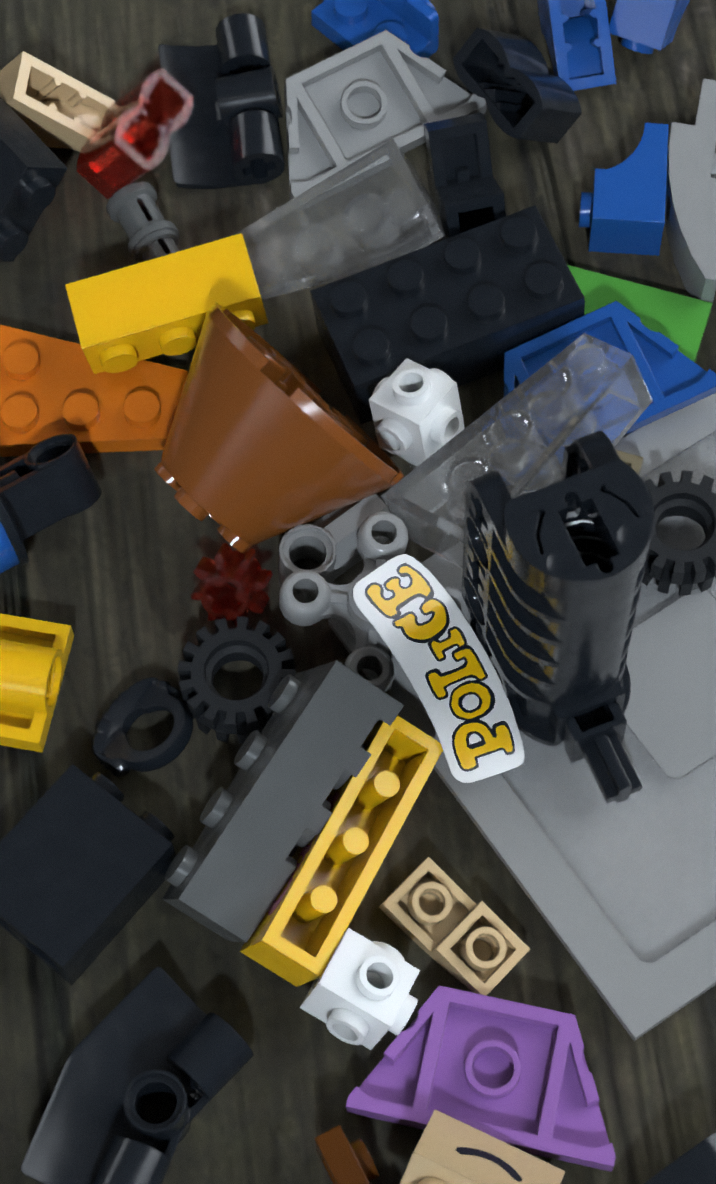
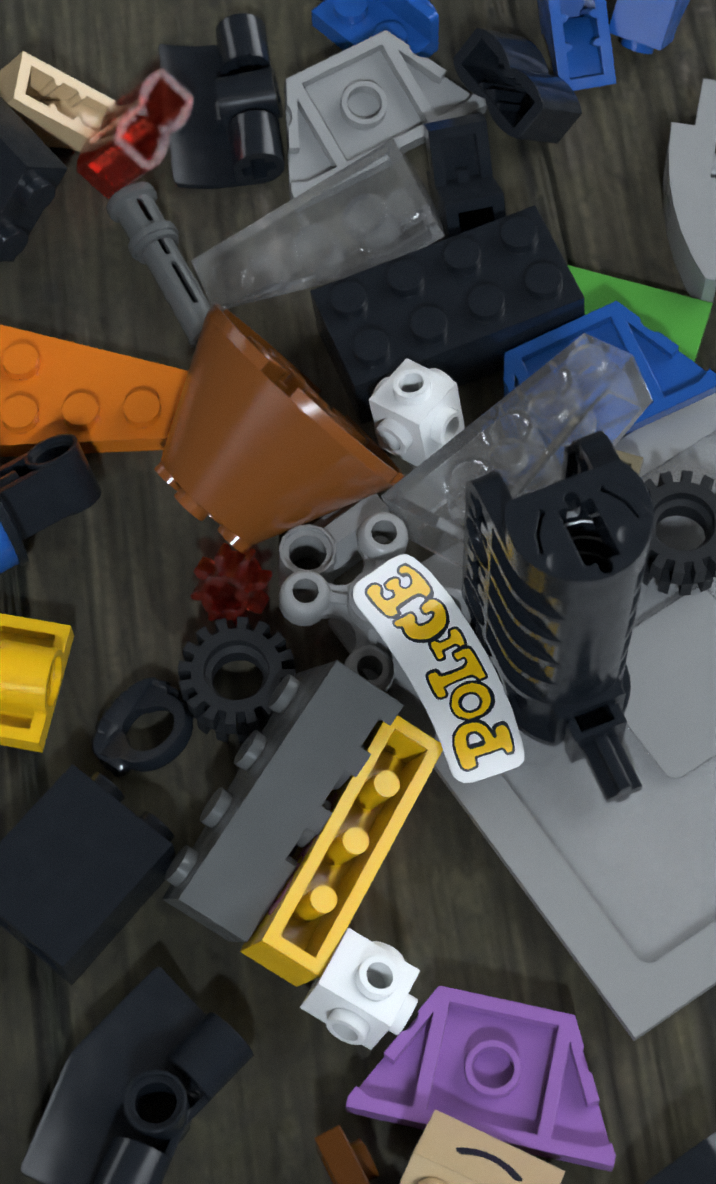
(162, 303): yellow brick -> none
(454, 929): tan slope -> none
(629, 199): blue arch -> none

